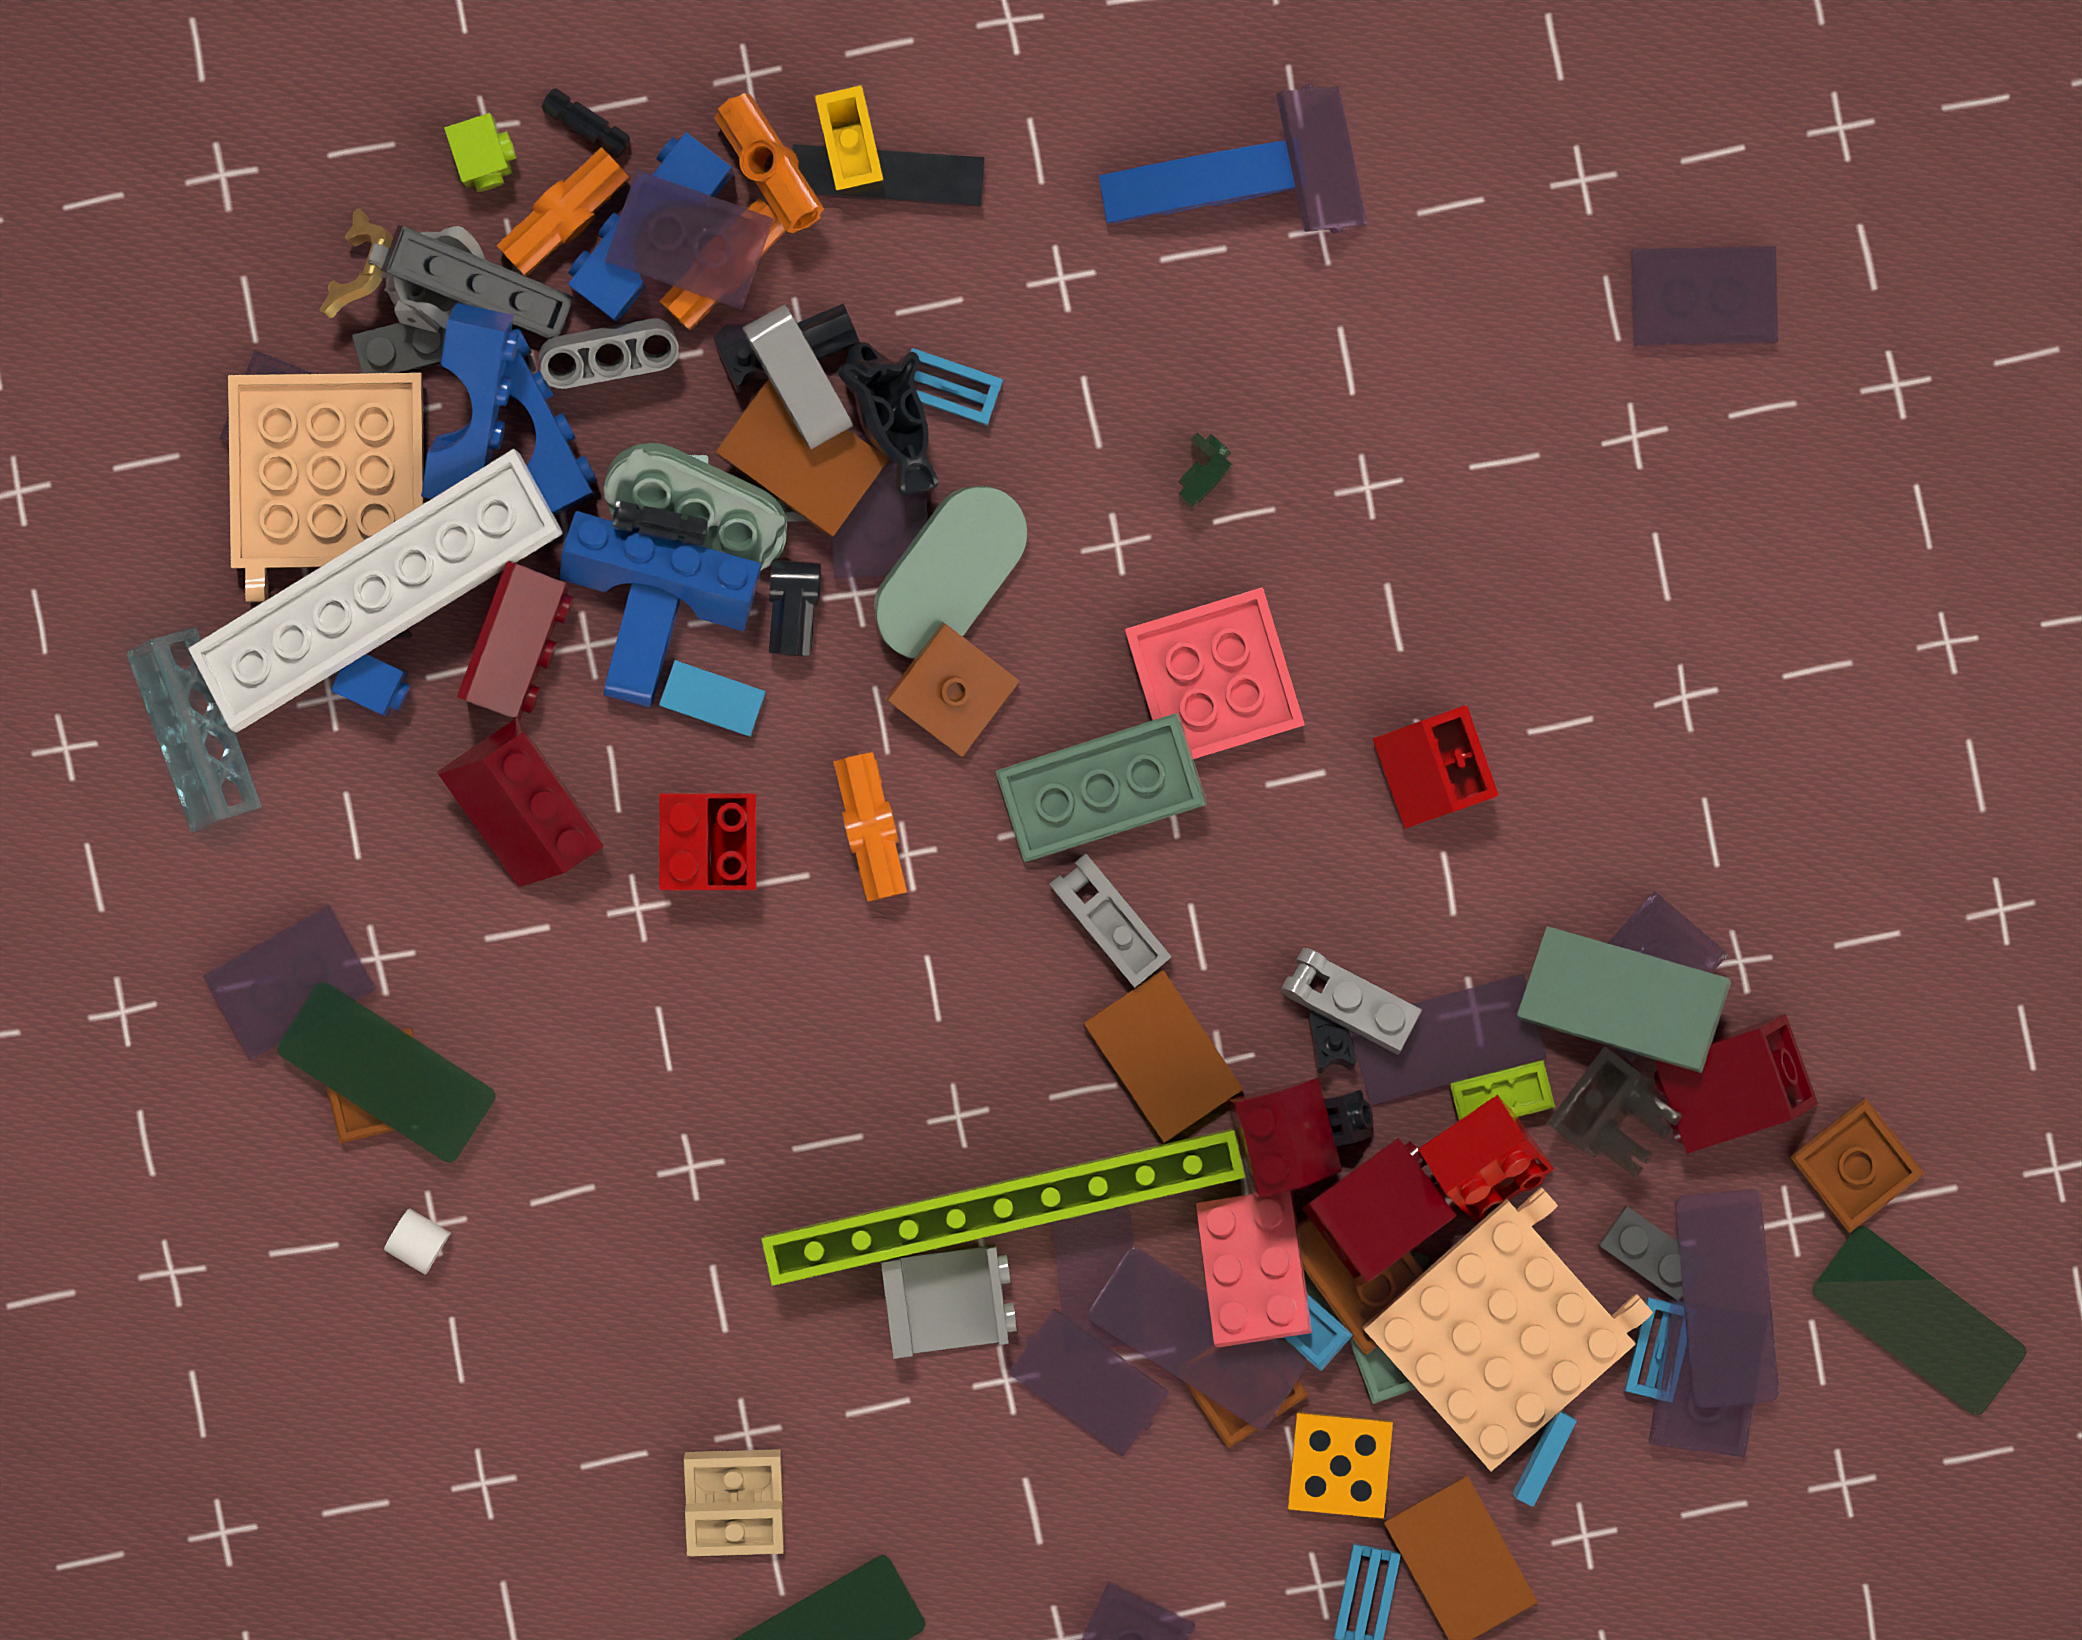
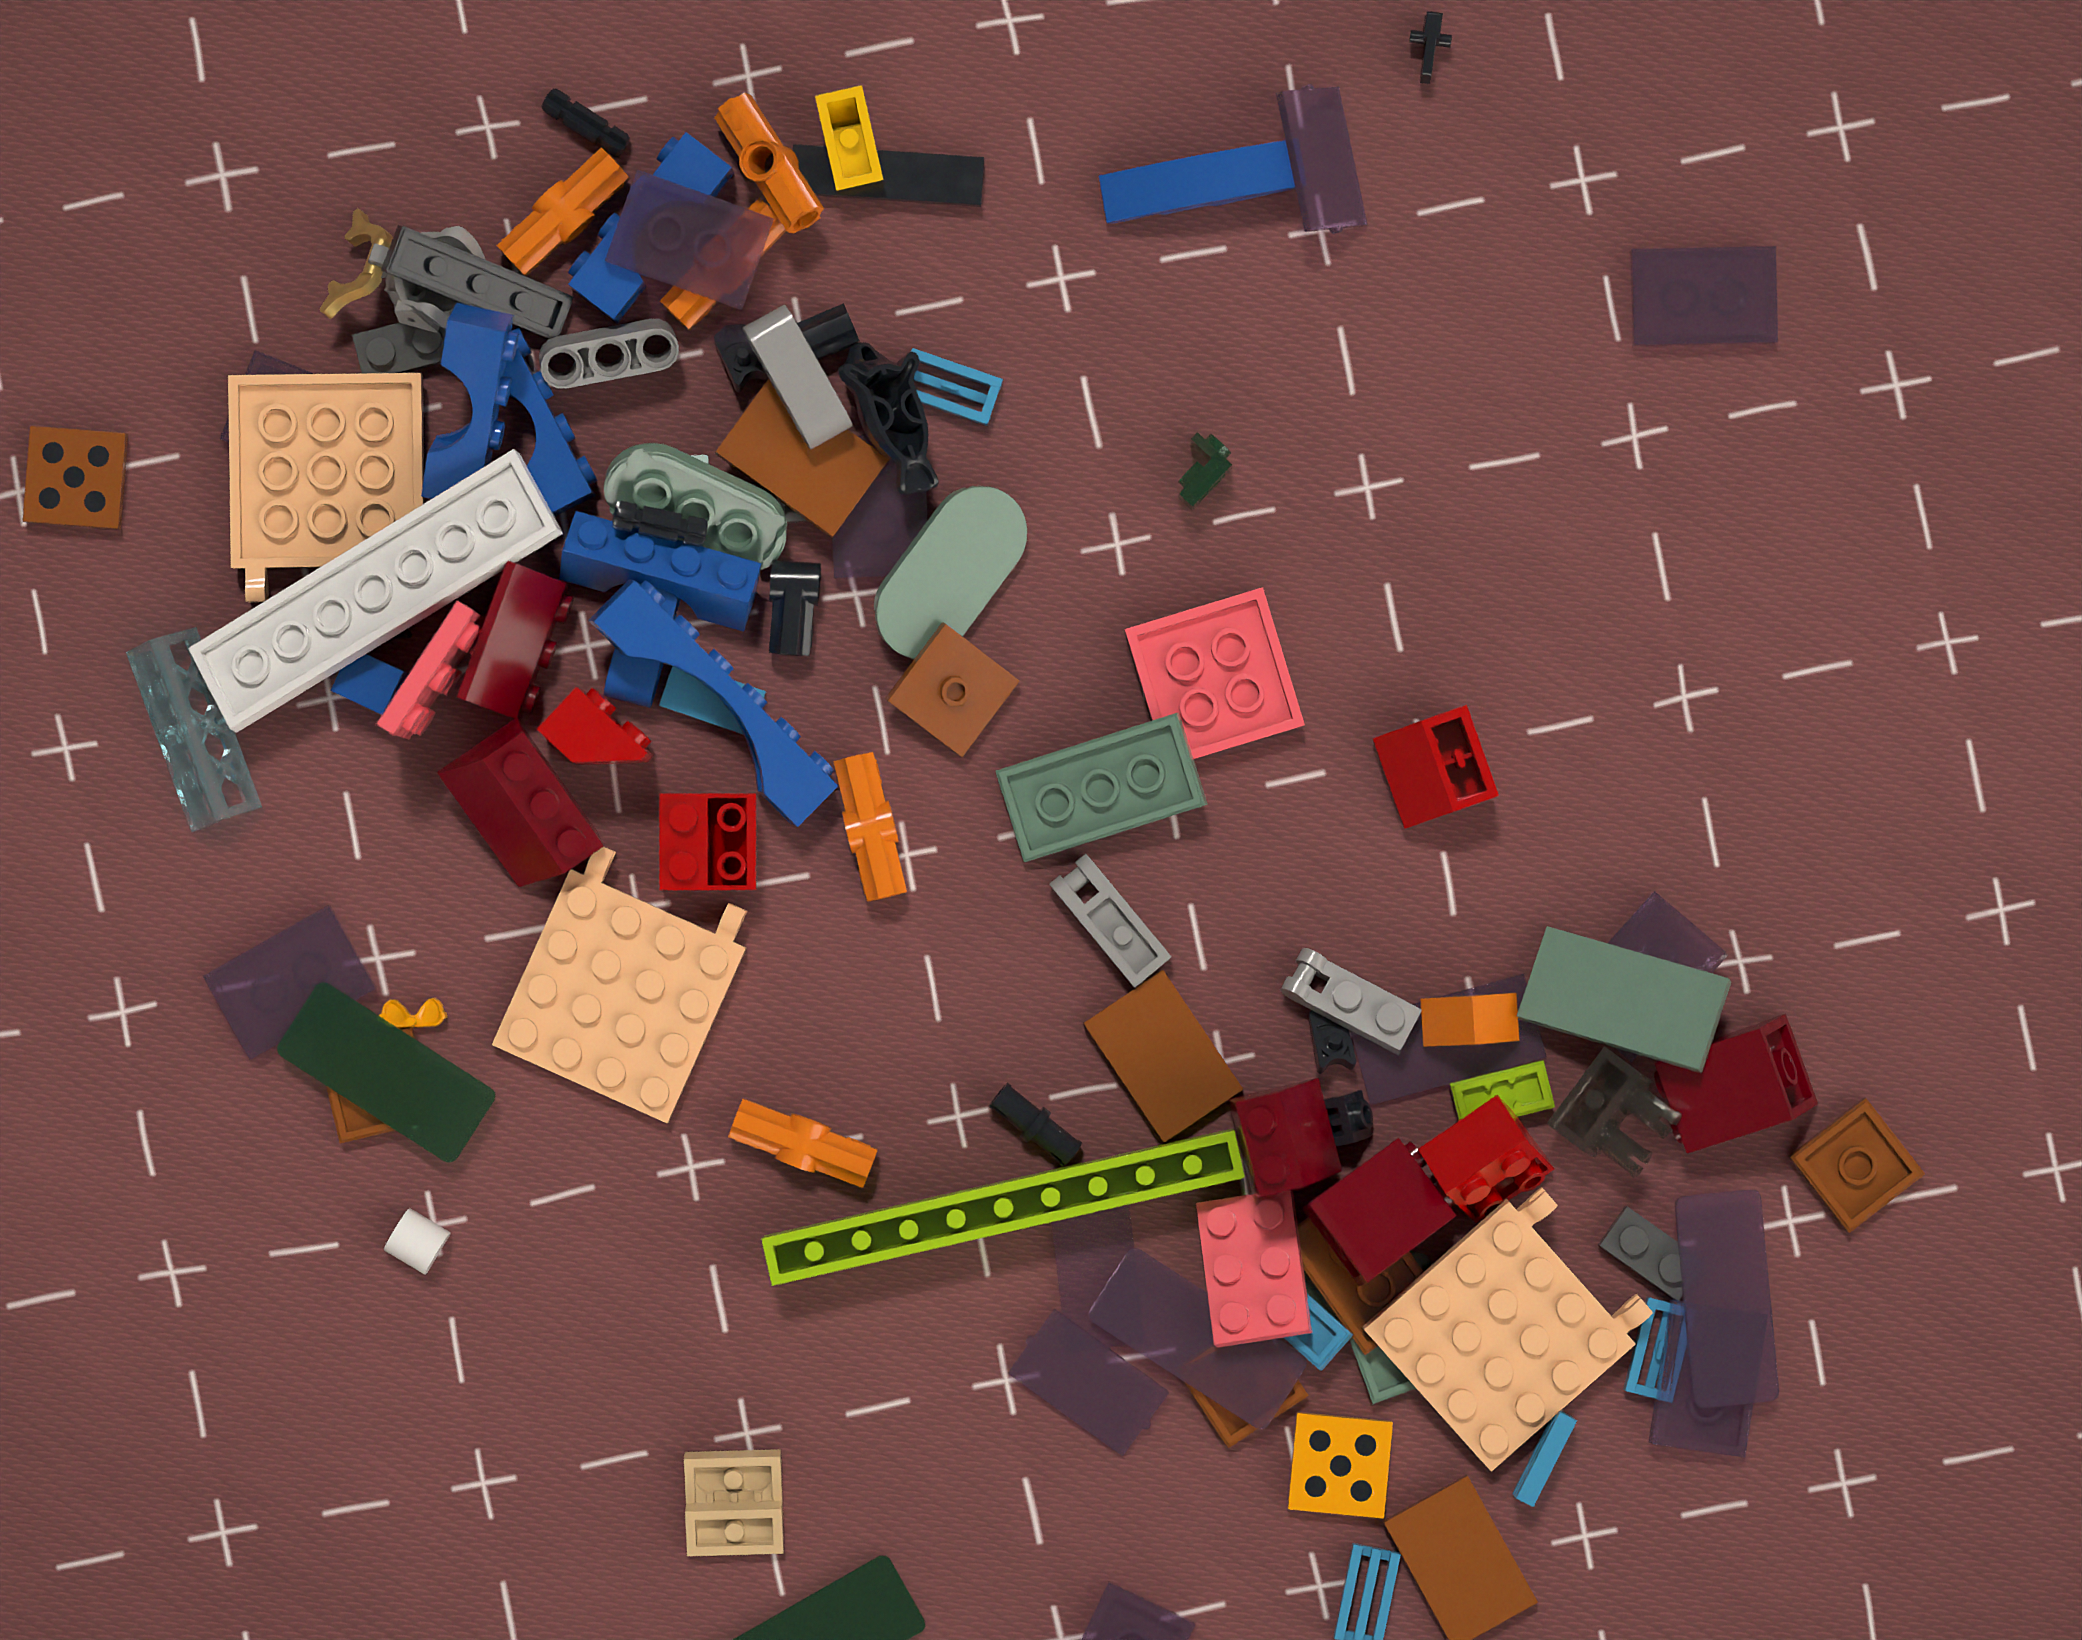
(75, 477): none -> dark orange tile
(429, 1014): none -> light orange piece
(433, 673): none -> coral plate
(481, 152): lime brick -> none
(590, 735): none -> red slope
(620, 992): none -> light nougat plate
(783, 771): none -> blue arch
(802, 1143): none -> orange piece
(947, 1300): light grey panel -> none
(1035, 1124): none -> black pin
(1430, 38): none -> black piece
(1469, 1019): none -> orange slope
(1919, 1320): clear green piece -> none

